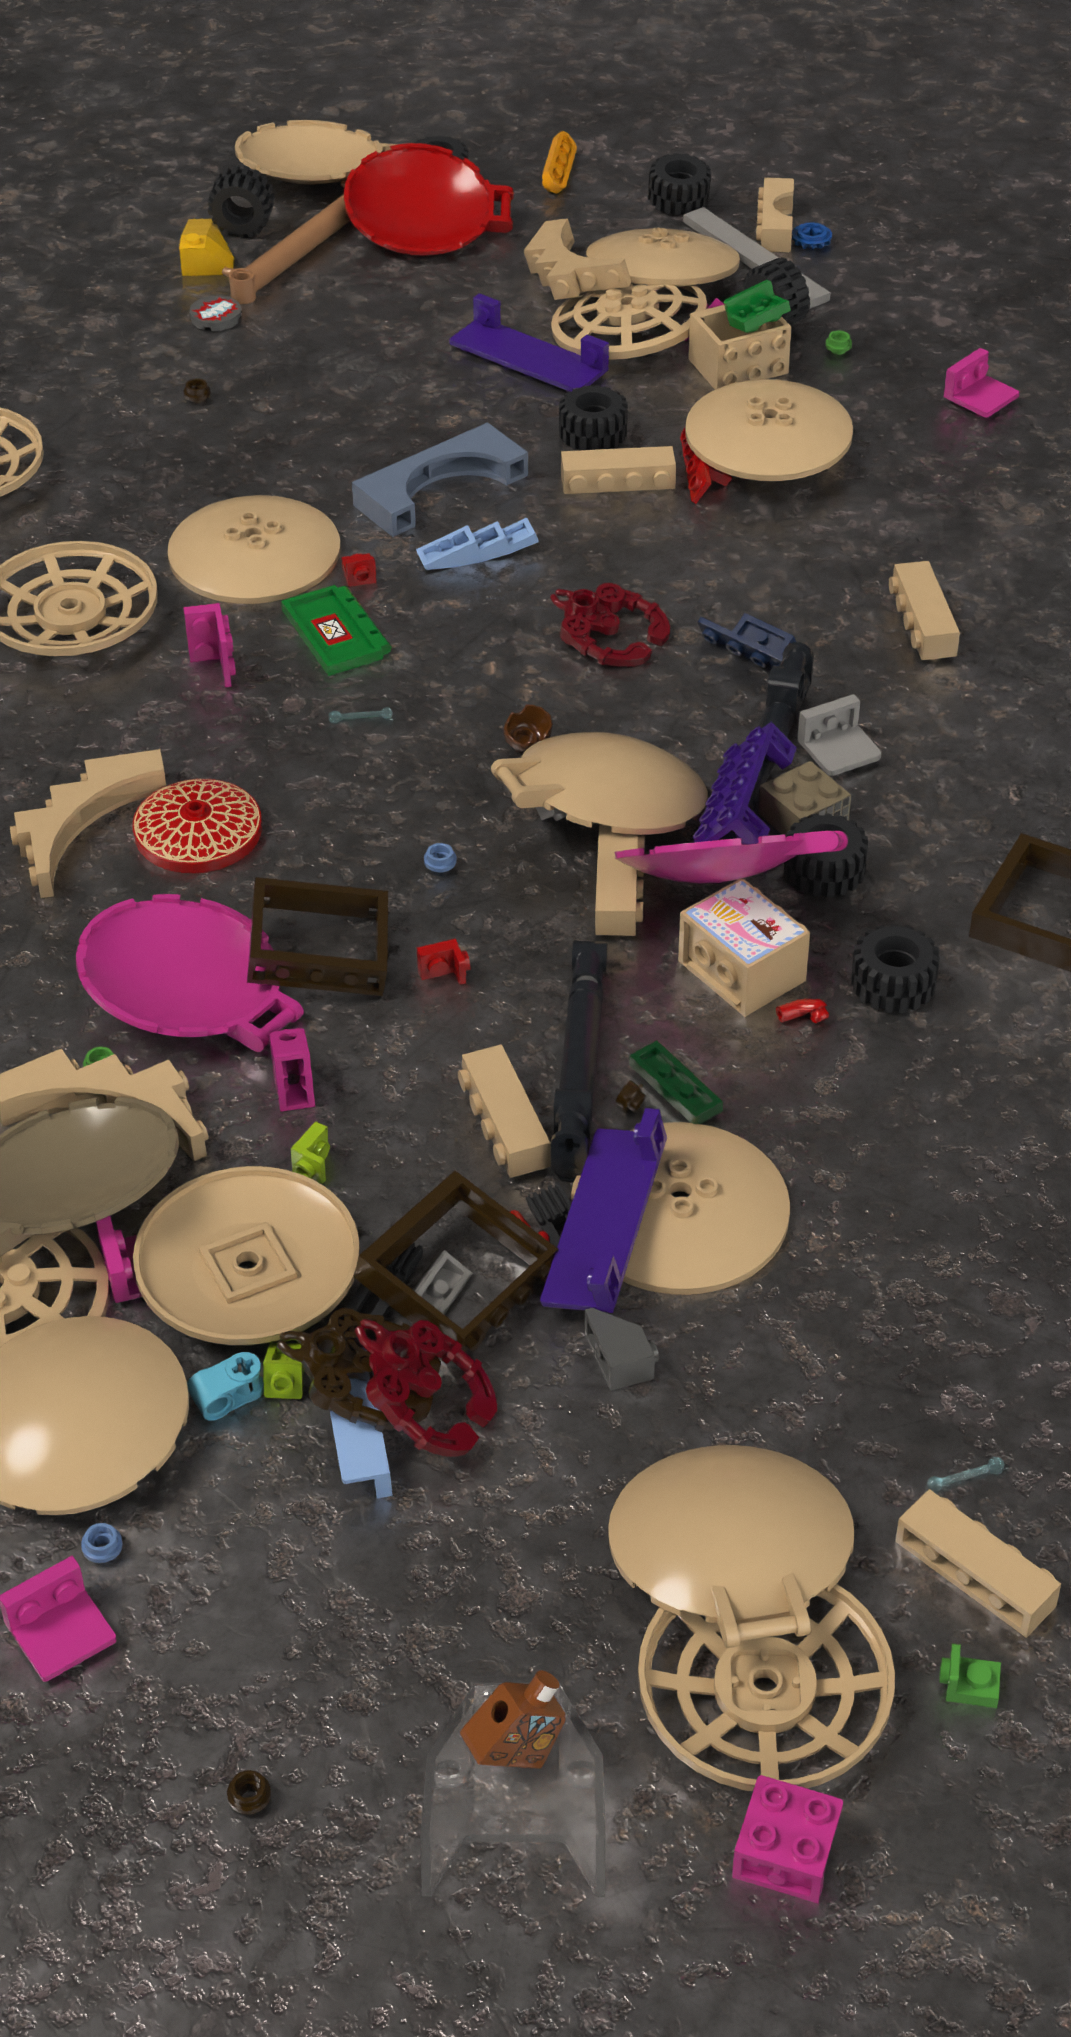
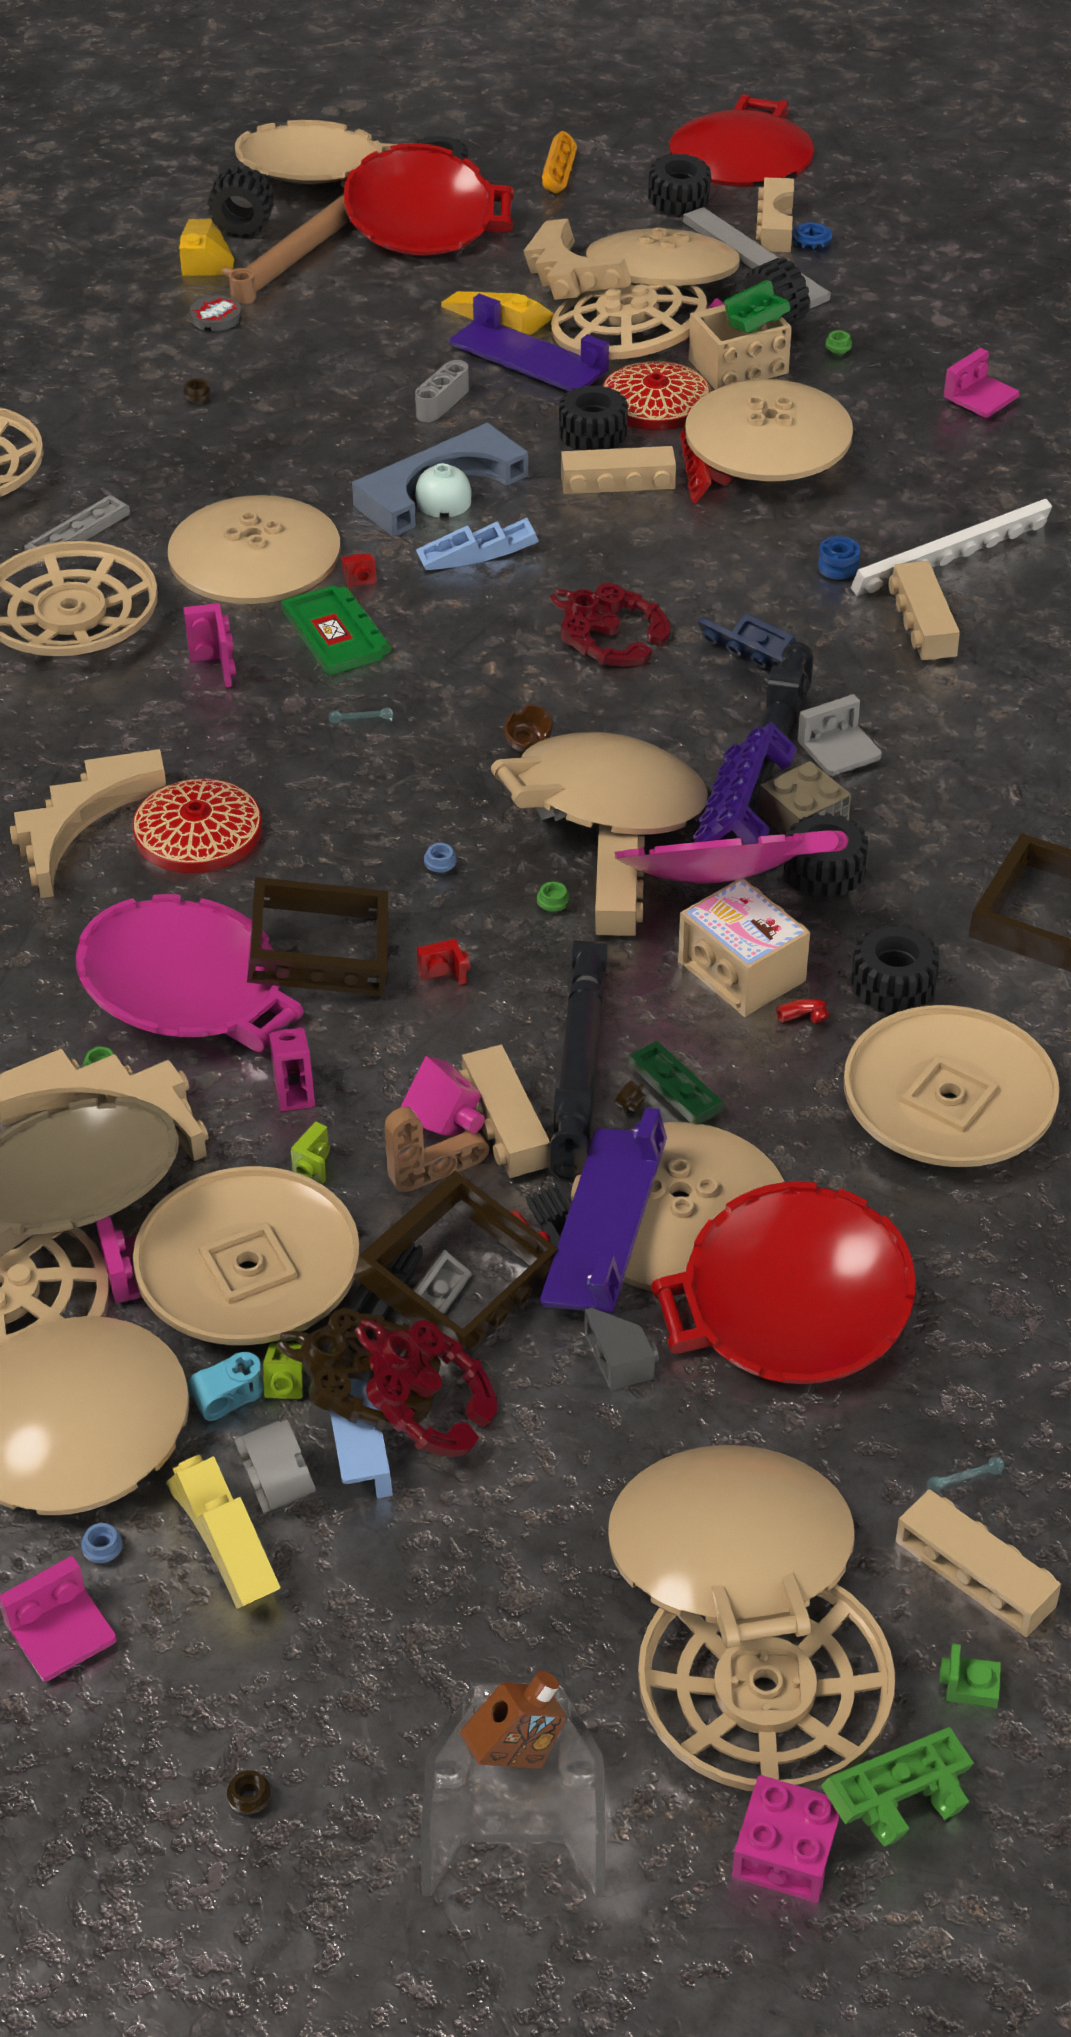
(85, 523): none -> light grey tile
(224, 1528): none -> light yellow arch
(275, 1465): none -> light grey brick
(415, 1166): none -> medium nougat beam
(442, 391): none -> light grey beam
(443, 491): none -> light aqua cylinder
(444, 1099): none -> dark pink torso
(516, 310): none -> yellow wedge
(553, 897): none -> bright green plate
(658, 393): none -> red dish
(746, 143): none -> red dish
(793, 1284): none -> red dish
(839, 557): none -> blue wheel
(879, 1783): none -> bright green hinge
(917, 1055): none -> tan dish
(956, 545): none -> white plate

